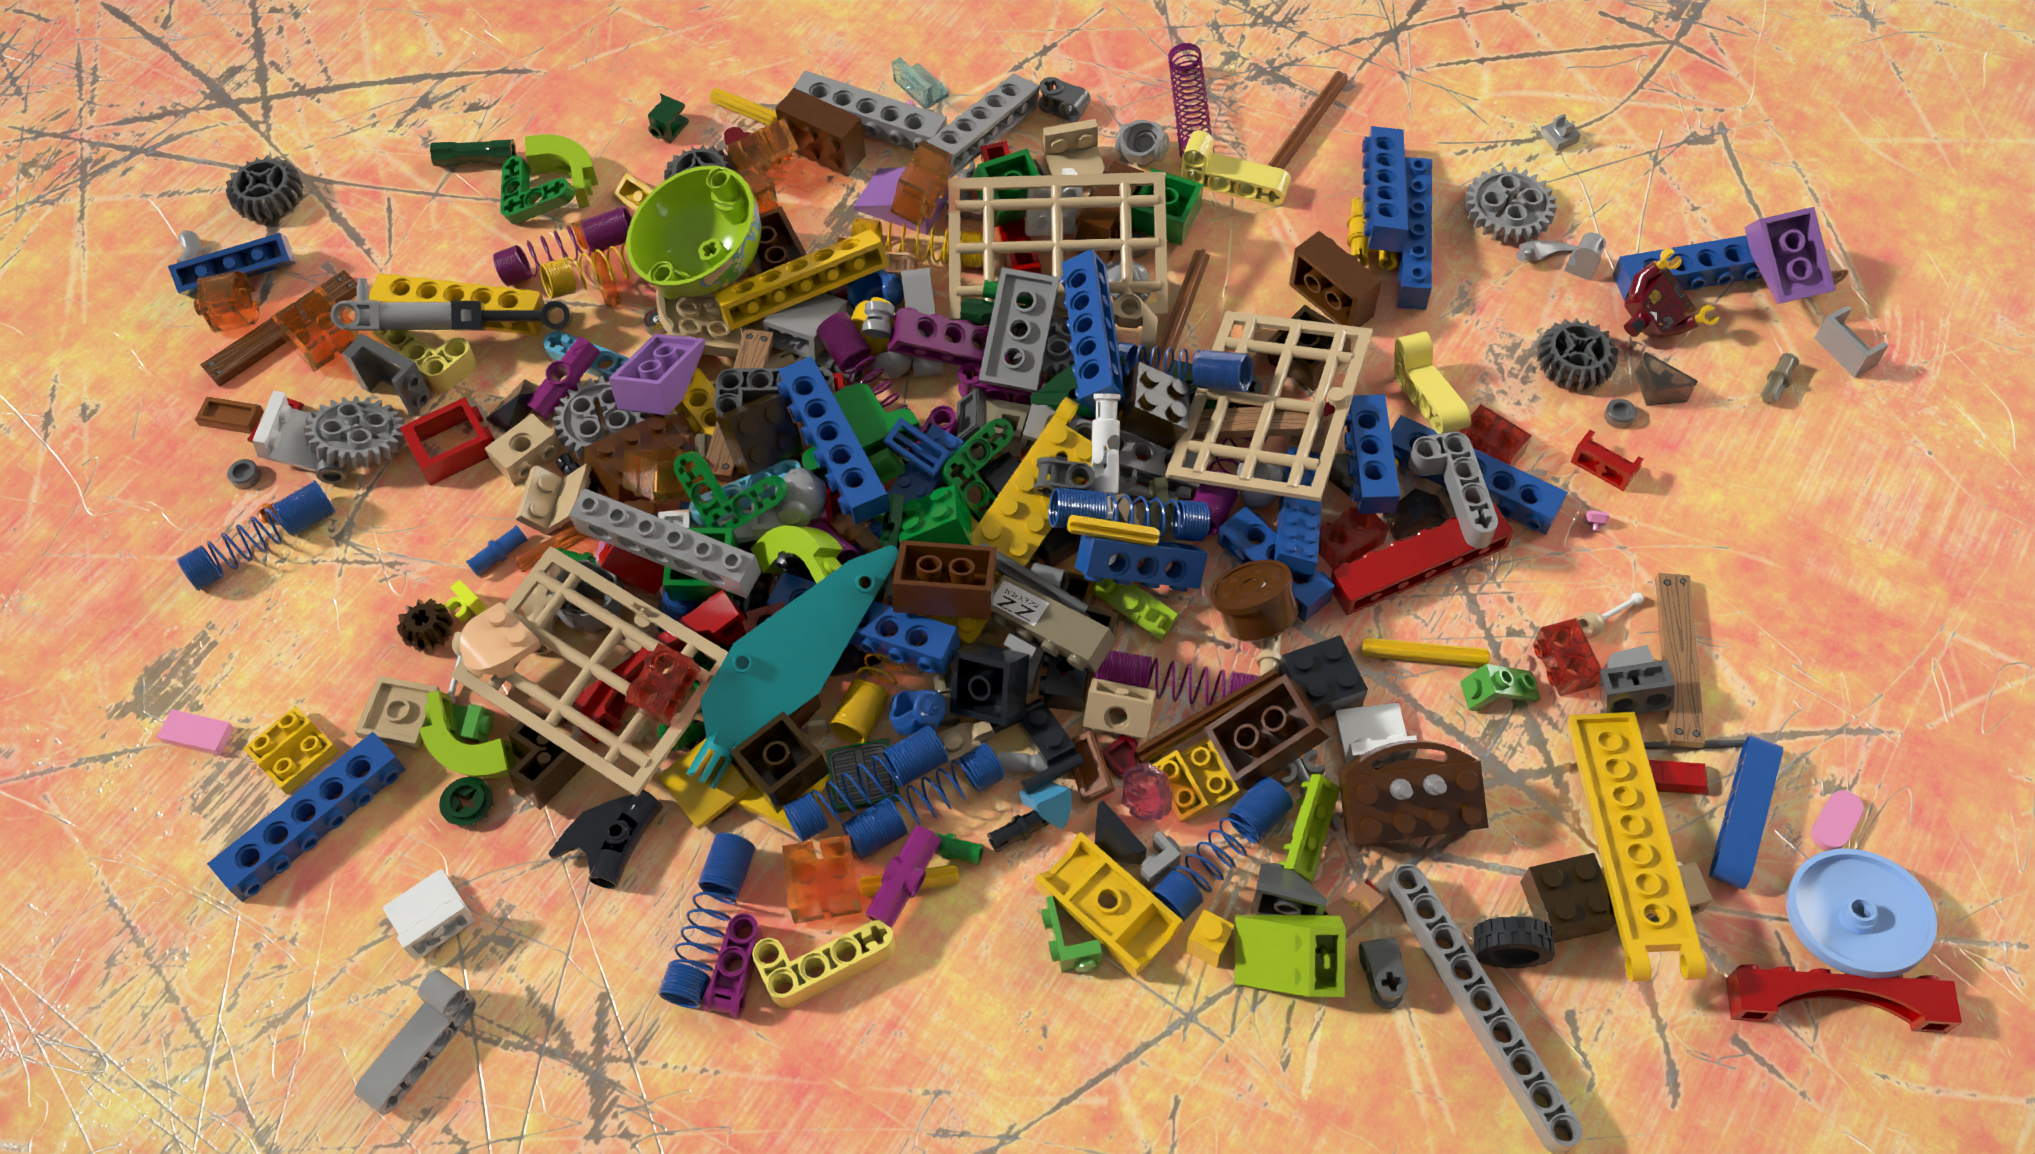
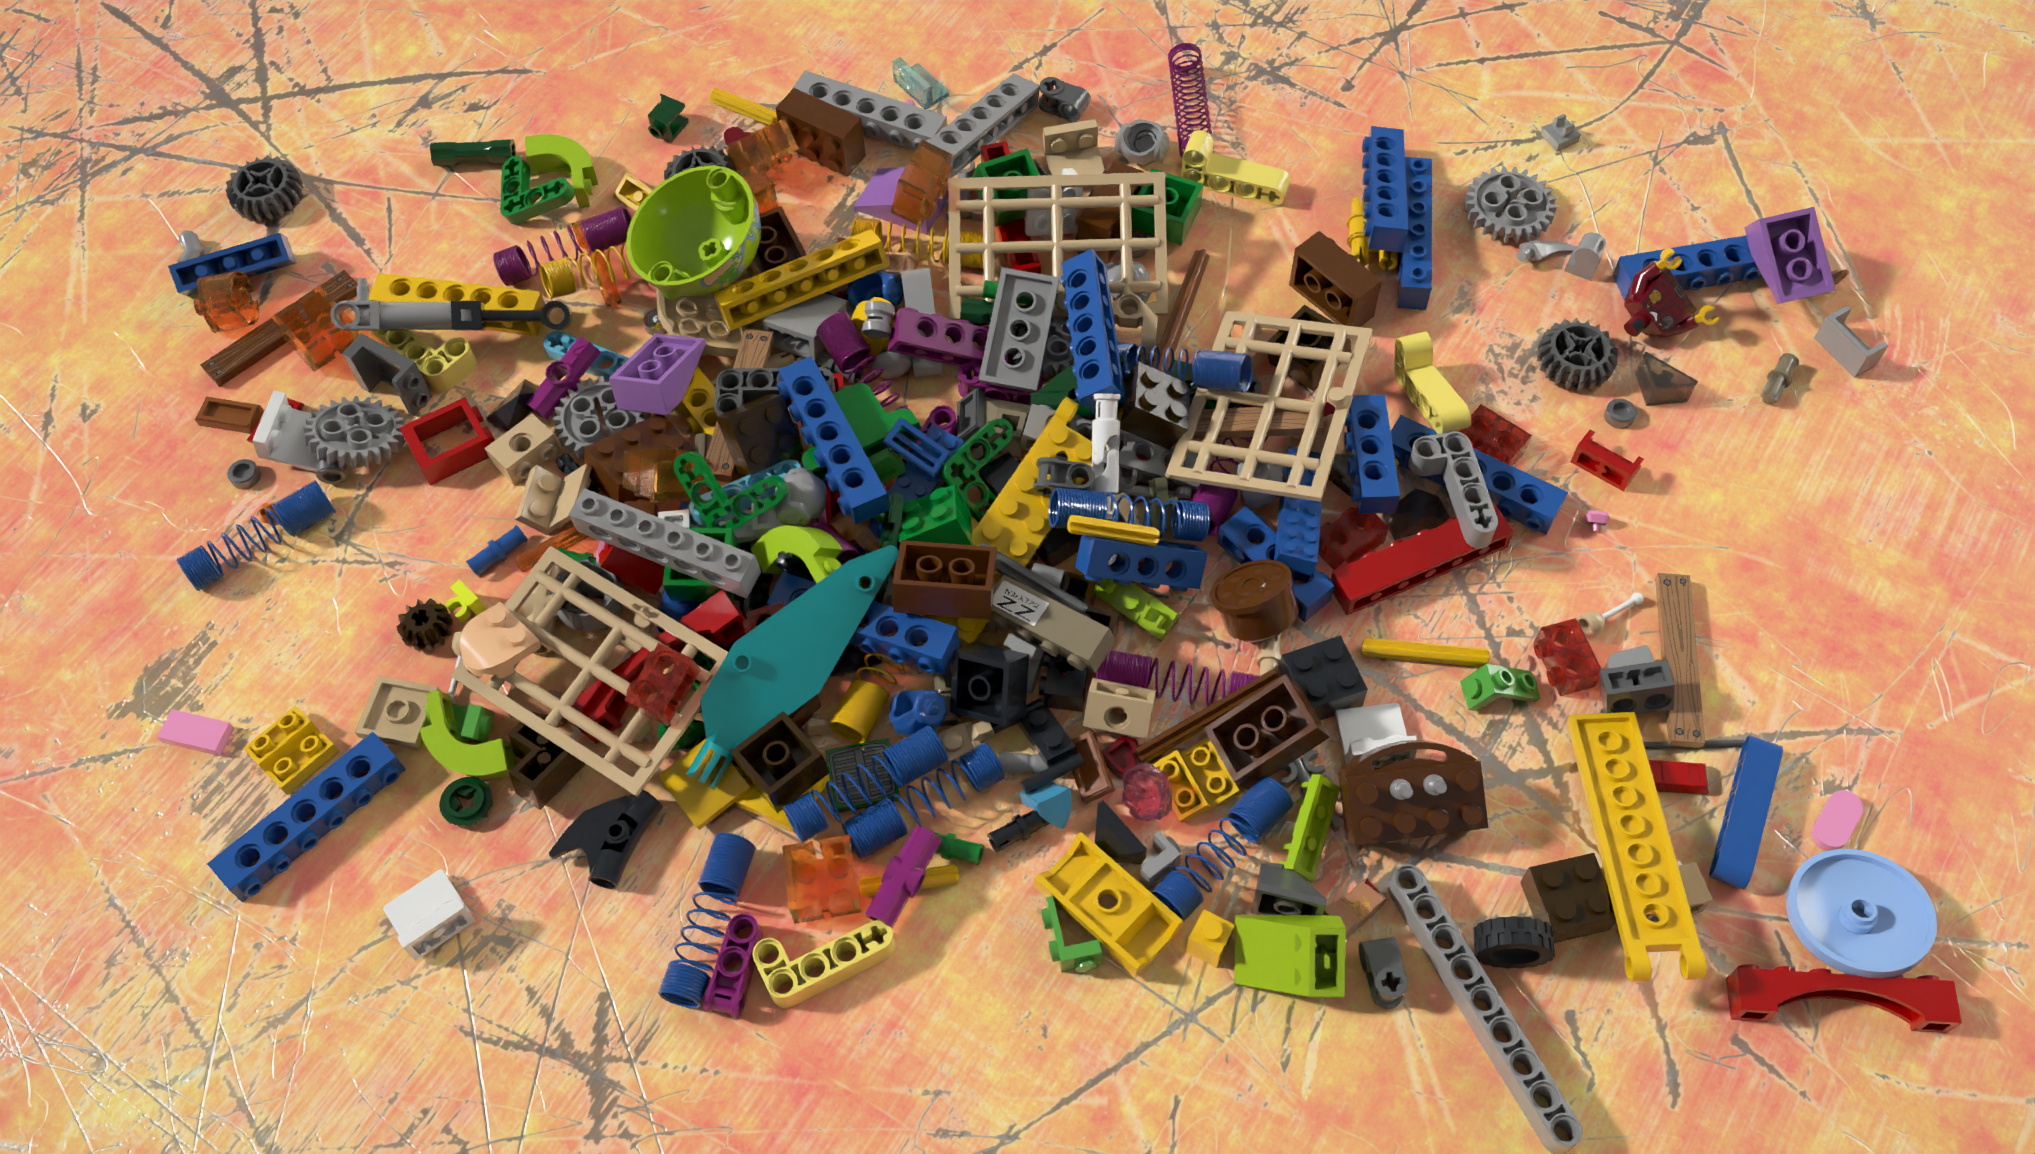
(417, 1044): light grey beam -> none
(1309, 120): dark orange axle -> none

